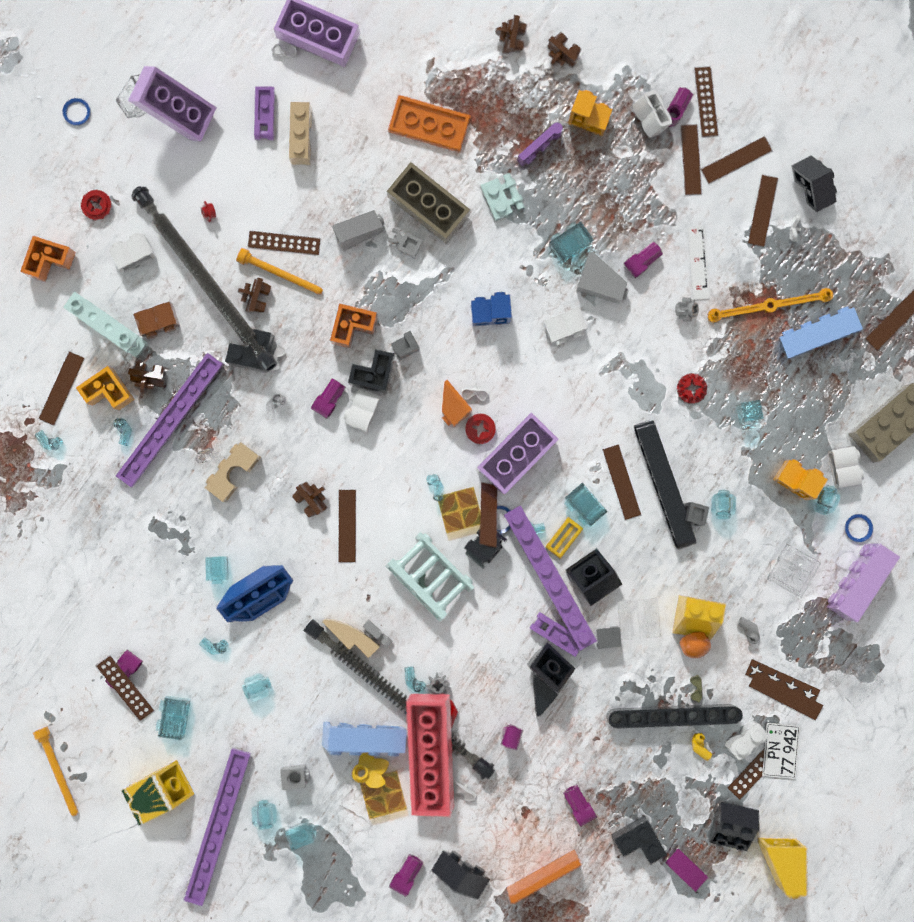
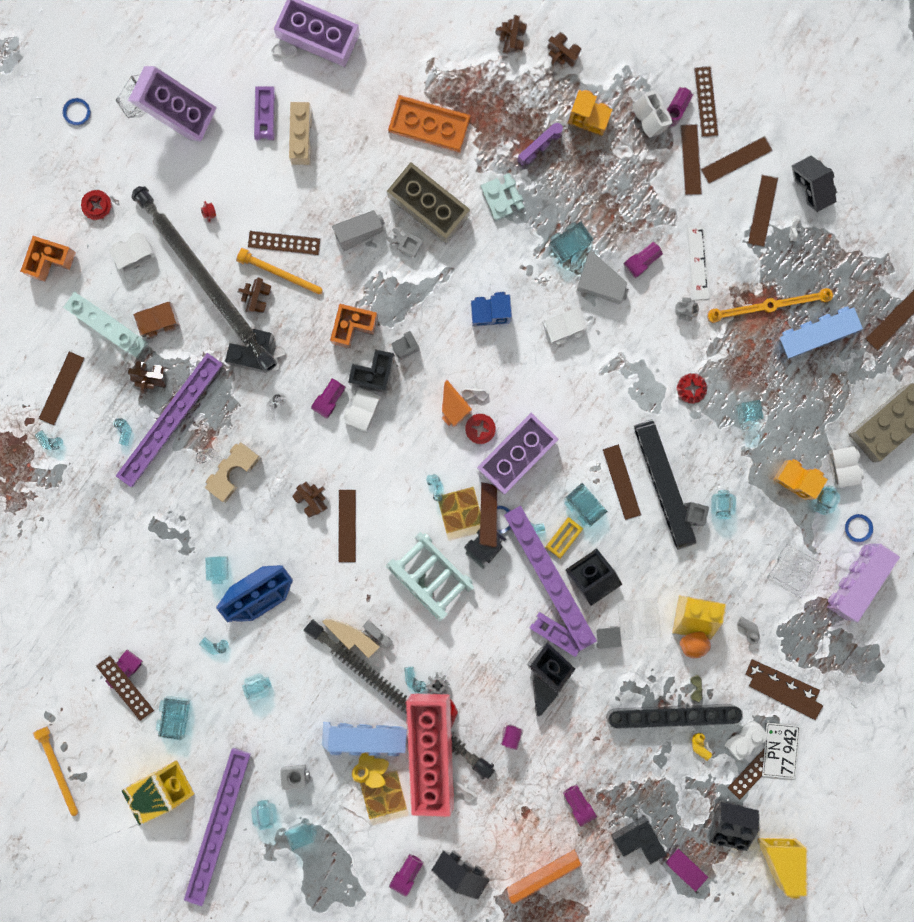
(105, 384): light orange brick -> none

